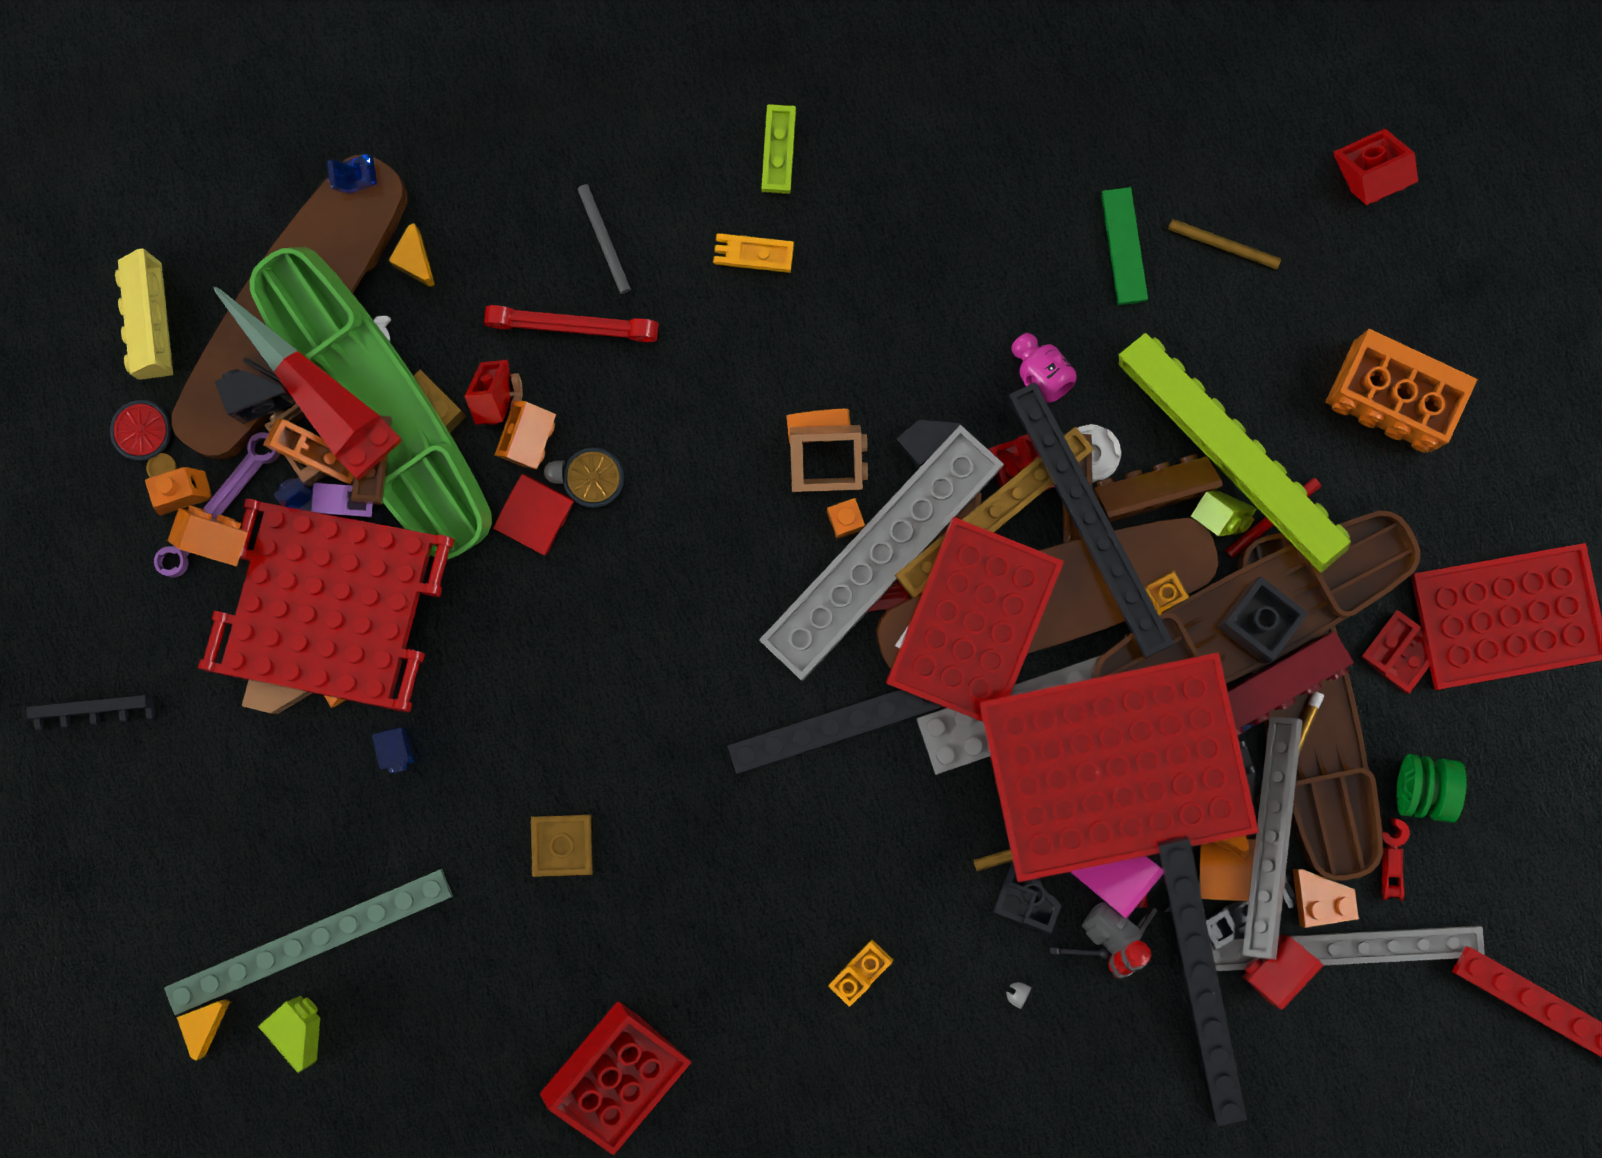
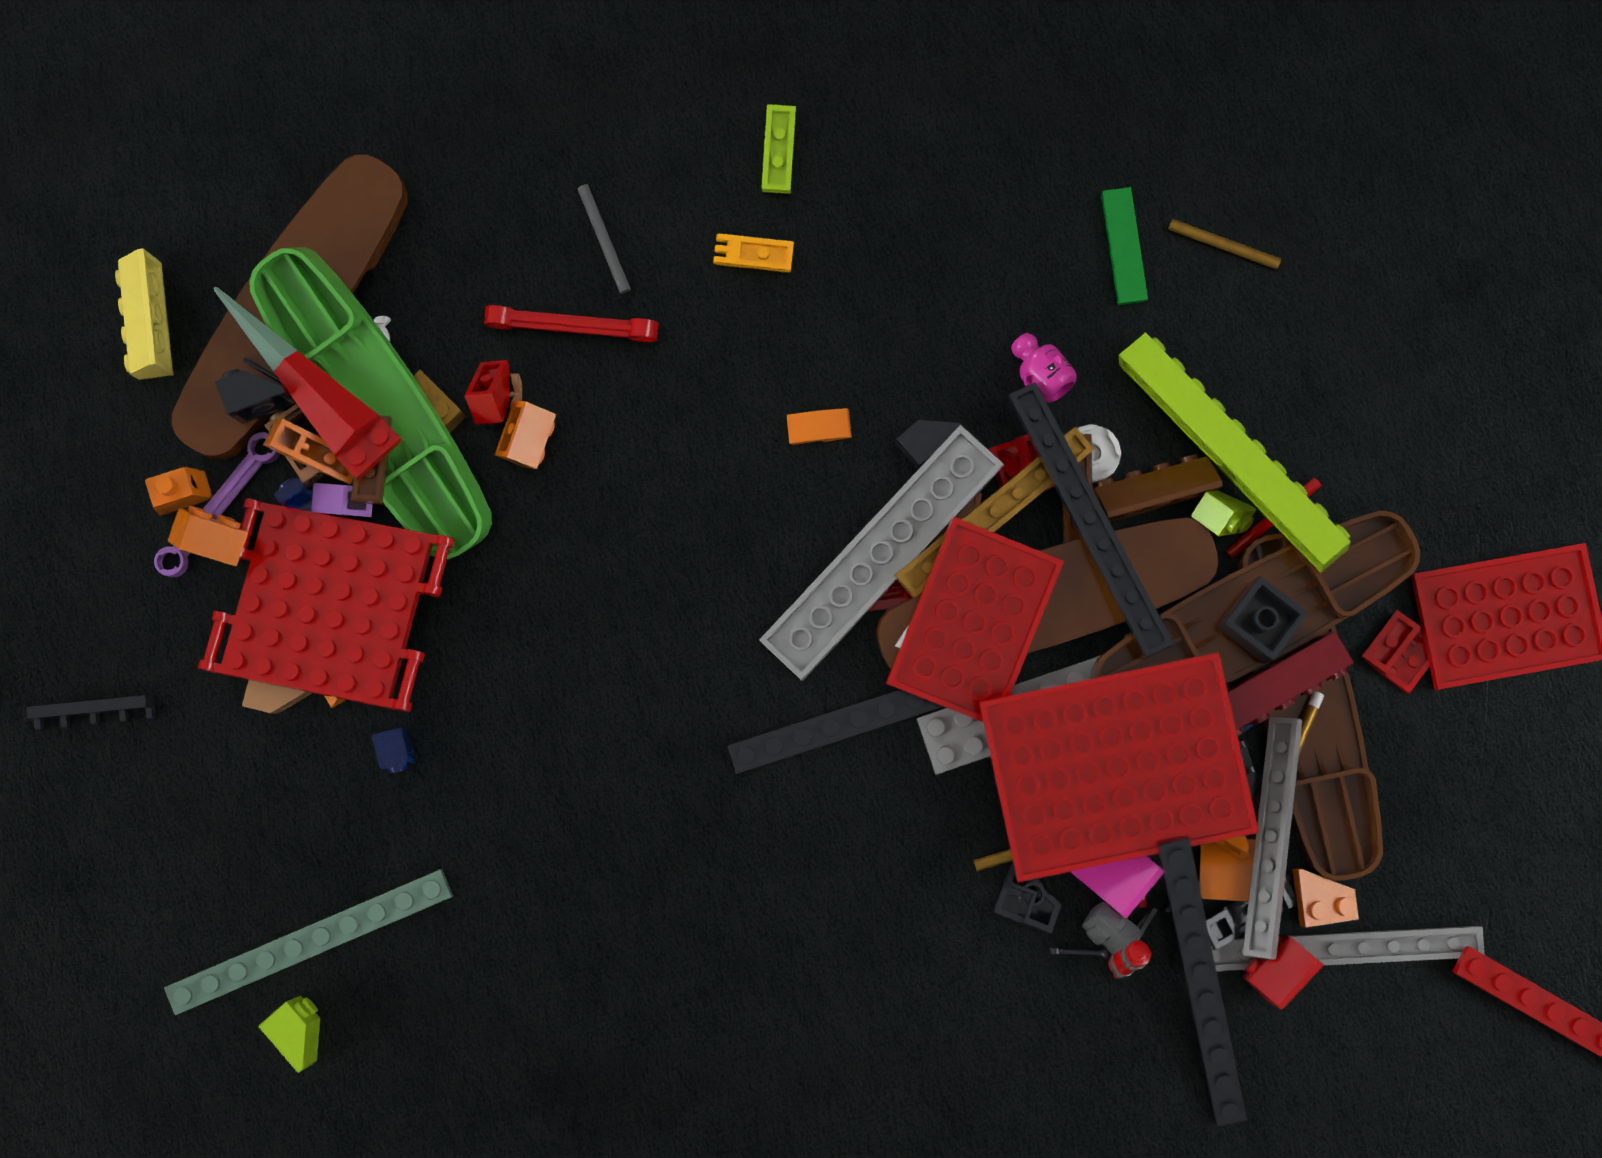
(140, 430): red wheel -> none
(160, 464): pearl gold piece -> none
(201, 1026): light orange slope -> none
(352, 174): clear blue bracket -> none
(411, 256): light orange slope -> none
(533, 514): red slope -> none
(554, 471): dark grey hinge -> none
(561, 845): pearl gold tile -> none
(593, 477): pearl gold wheel -> none
(614, 1078): red slope -> none
(827, 433): medium nougat window -> none
(845, 518): orange brick -> none
(860, 973): light orange slope -> none
(1021, 994): light grey hinge -> none
(1166, 592): light orange slope -> none
(1377, 166): red slope -> none
(1393, 860): red piece -> none
(1400, 391): orange brick -> none
(1431, 788): green wheel -> none

